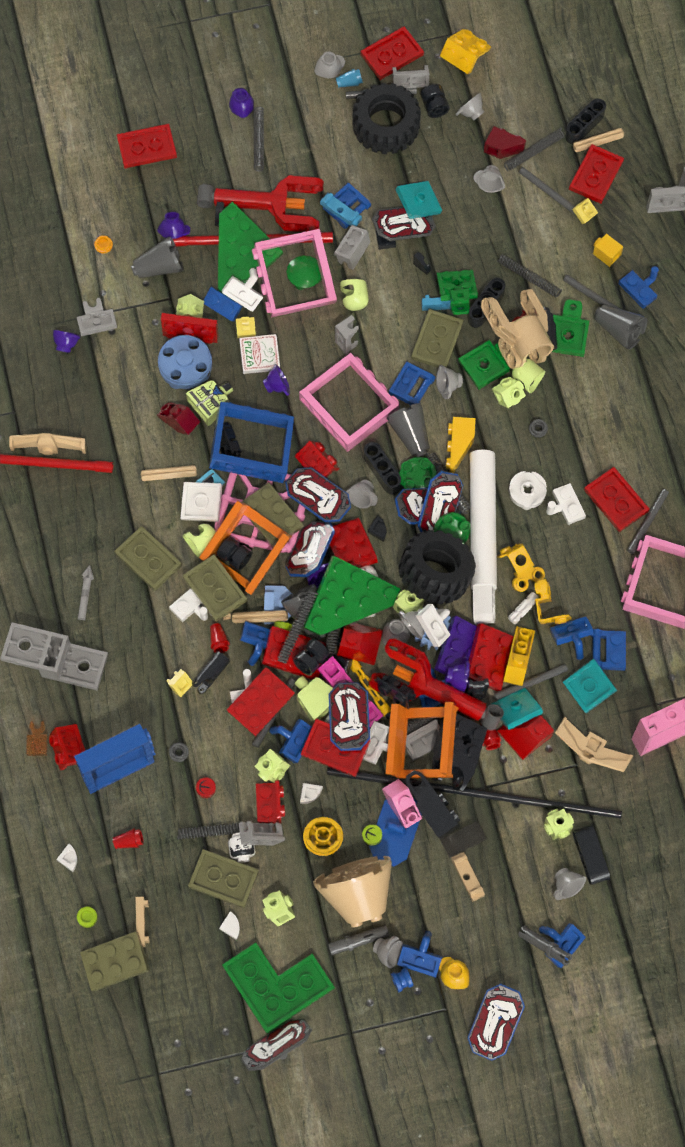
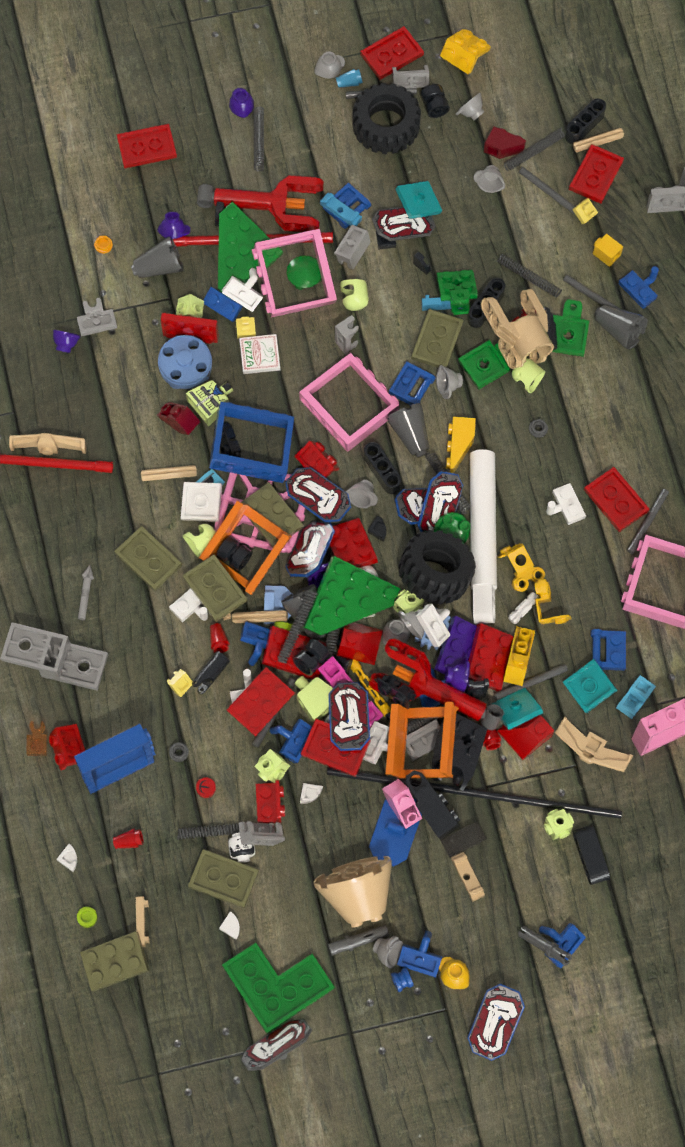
(276, 381): dark purple piece -> none
(278, 908): yellowish green brick -> none
(323, 836): yellow cone -> none
(372, 835): lime tile -> none
(417, 473): green dish -> none
(509, 392): yellowish green brick -> none
(523, 499): white plate -> none
(568, 883): light grey piece -> none
(572, 632): blue plate -> none
(636, 697): none -> medium azure slope

